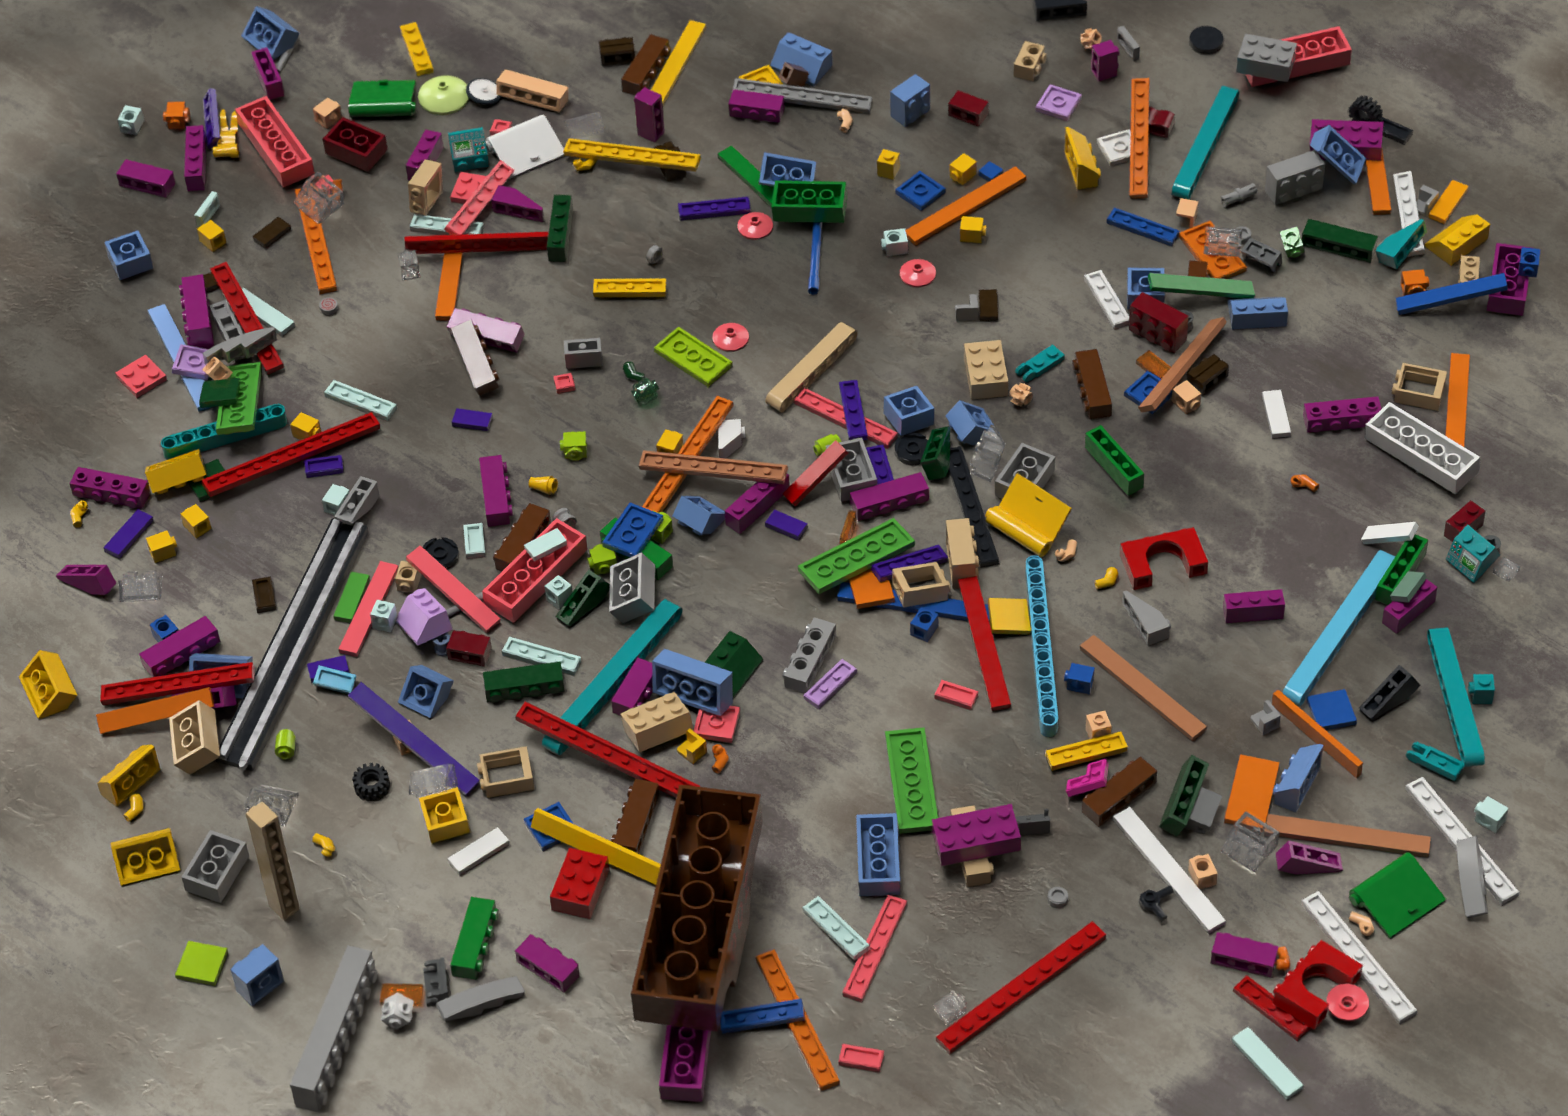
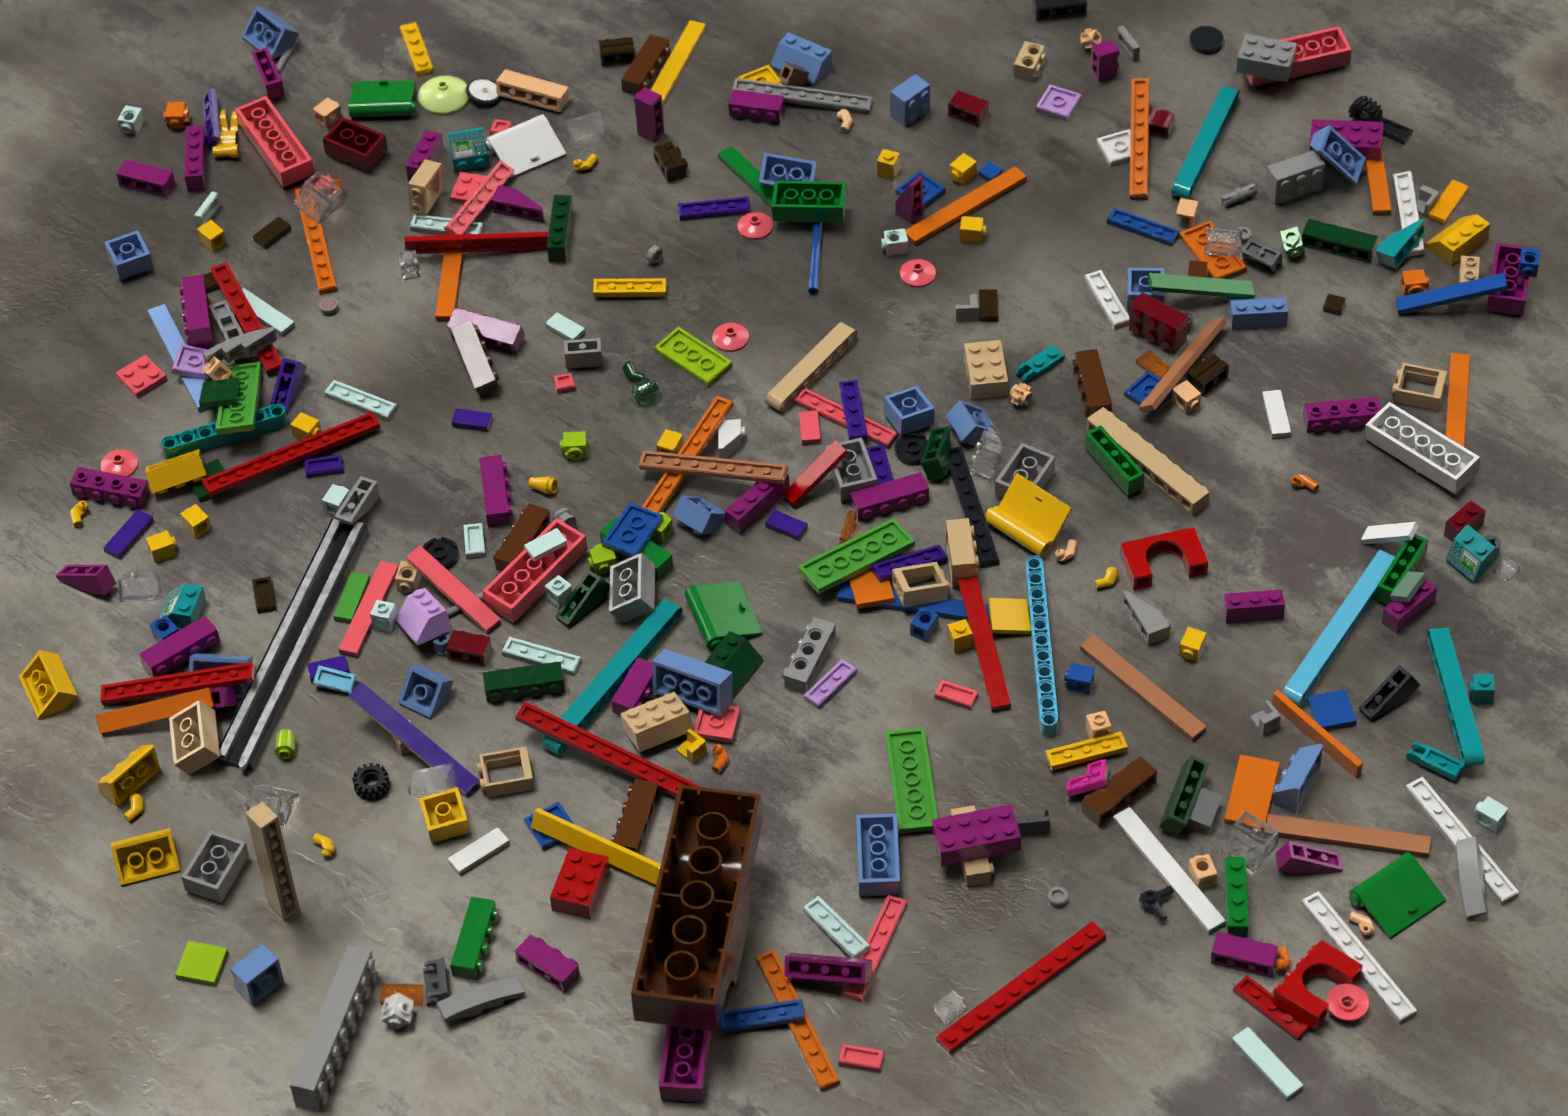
(120, 462): none -> coral dish
(184, 604): none -> teal slope
(288, 382): none -> dark purple slope
(564, 327): none -> light aqua tile
(632, 155): yellow tile -> none
(720, 610): none -> green door
(809, 427): none -> coral tile
(820, 444): lime brick -> none
(828, 968): none -> magenta brick
(910, 202): none -> magenta slope
(959, 636): none -> yellow brick
(1080, 159): yellow slope -> none
(1156, 466): none -> tan brick
(1192, 644): none -> yellow brick
(1236, 896): none -> green brick
(1334, 304): none -> dark brown tile

